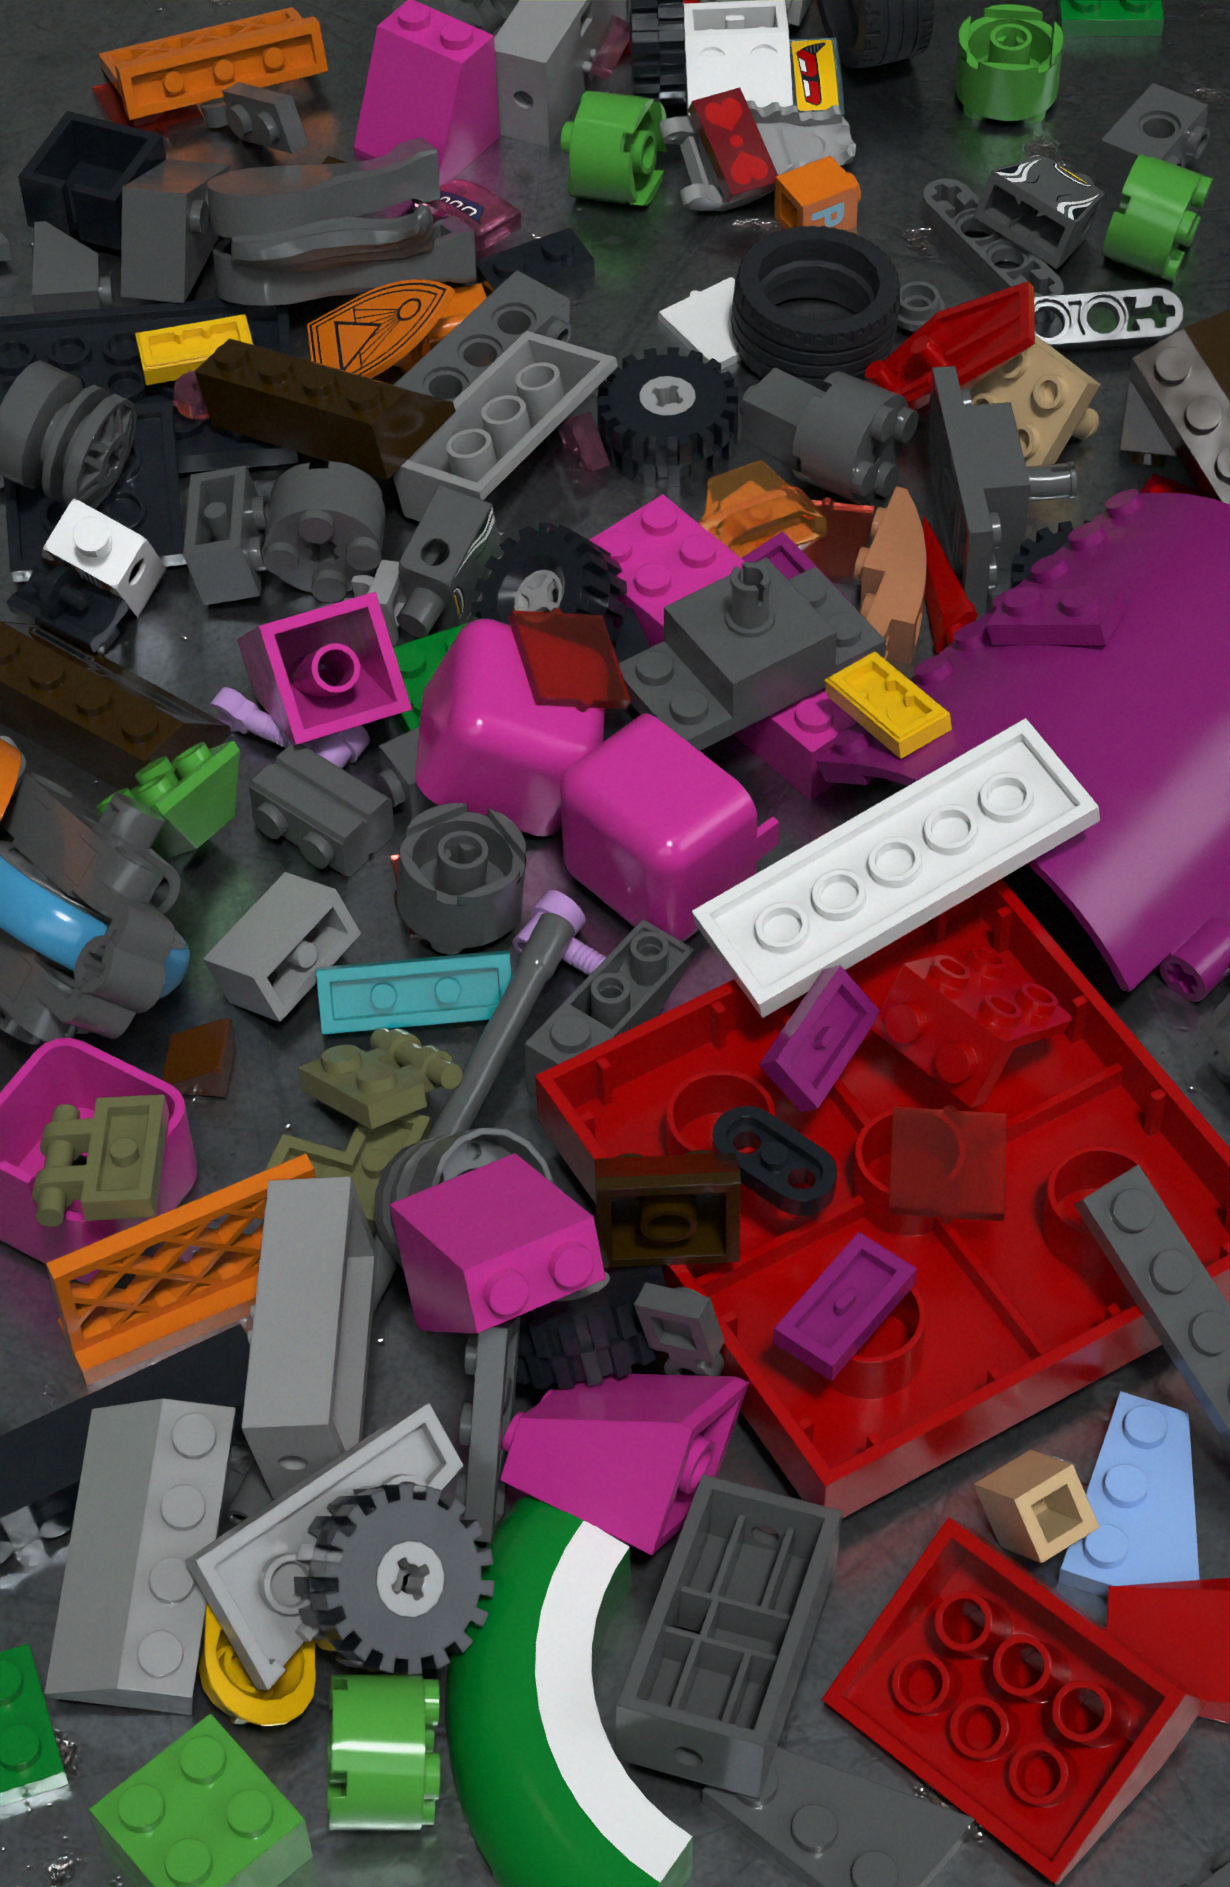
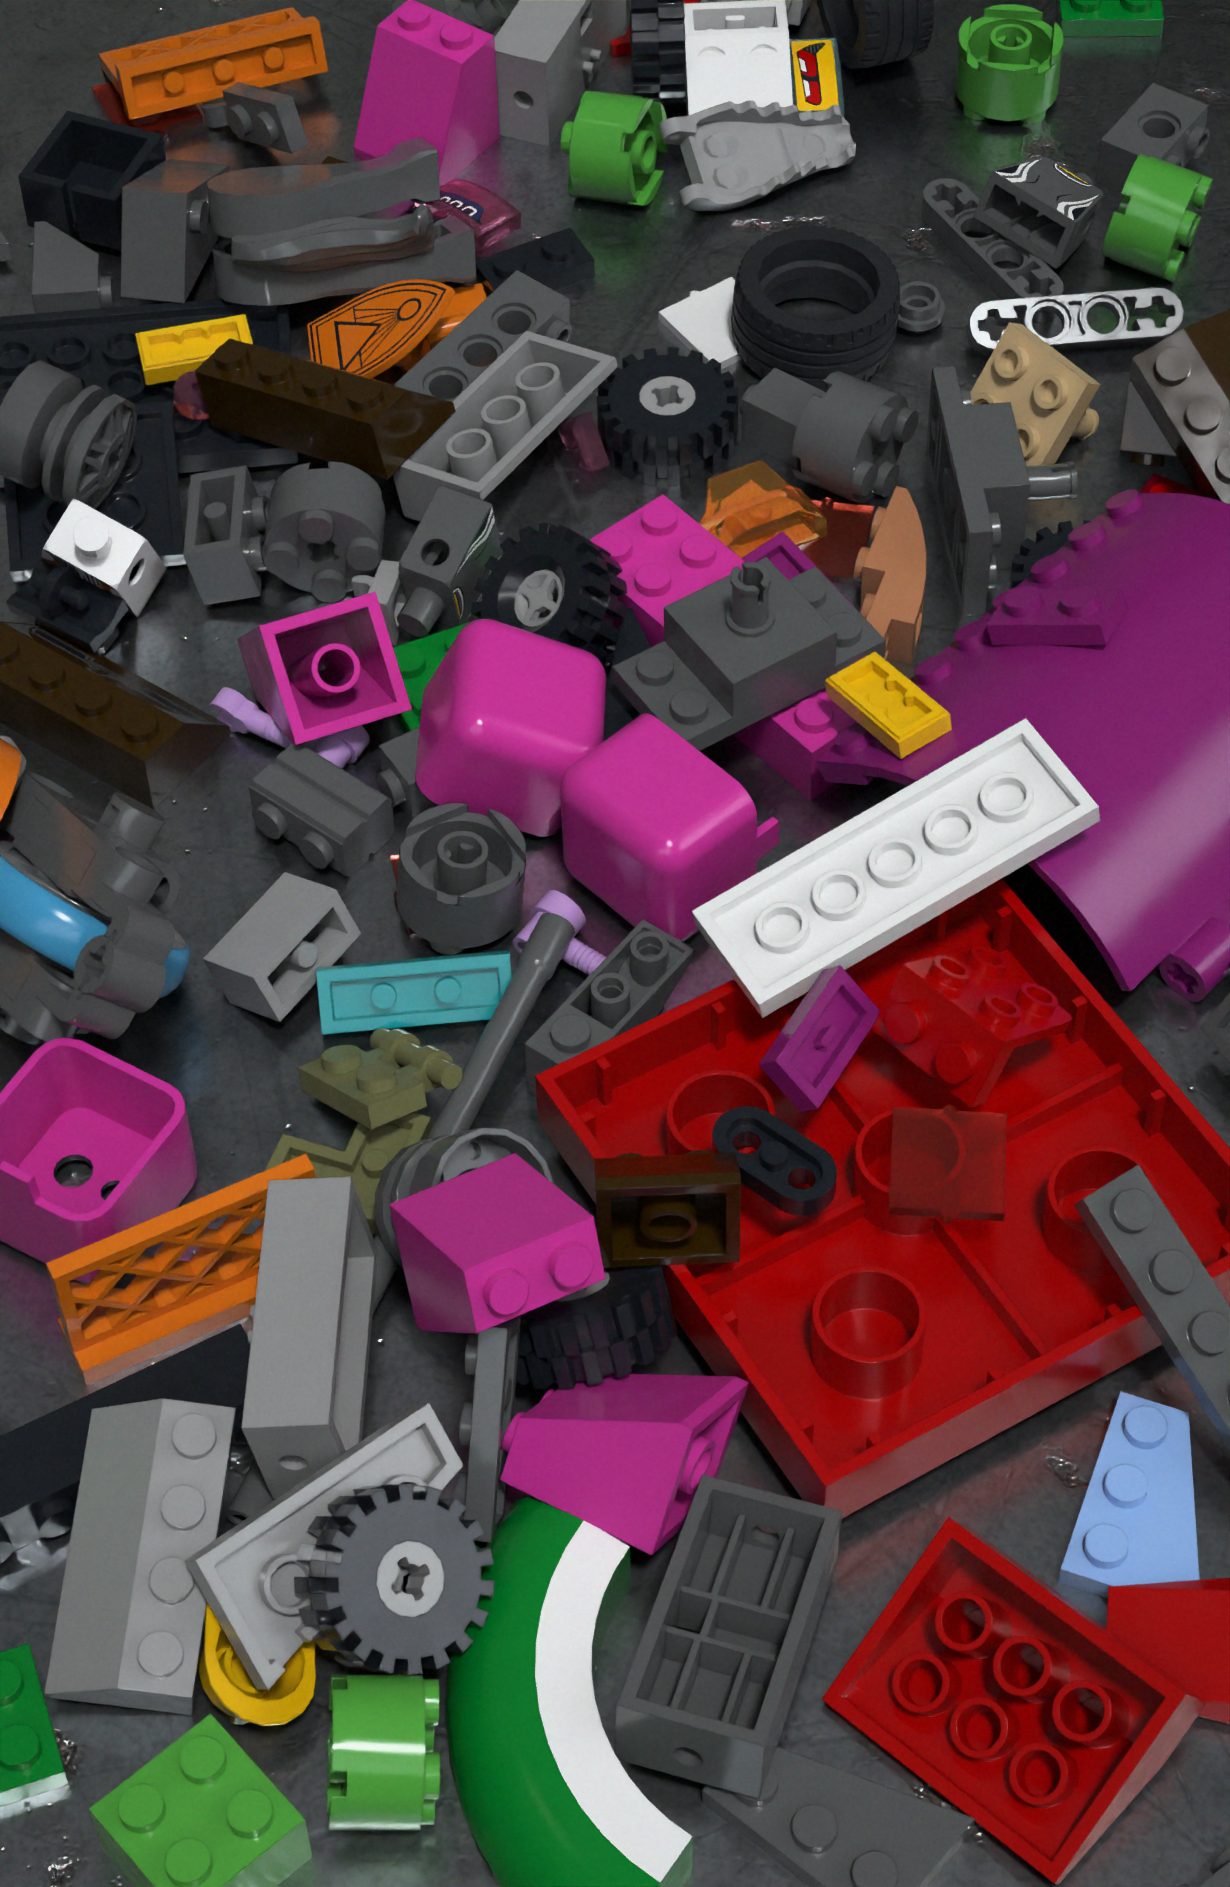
(122, 1161): olive plate -> none
(191, 794): bright green slope -> none
(201, 1059): reddish brown slope -> none
(569, 660): clear red piece -> none
(610, 47): clear pink tile -> none
(683, 1326): dark grey plate -> none
(733, 144): dark red tile -> none
(817, 196): orange brick -> none
(845, 1306): magenta plate -> none
(945, 597): red bar -> none
(970, 336): red piece -> none
(1036, 1505): tan brick -> none

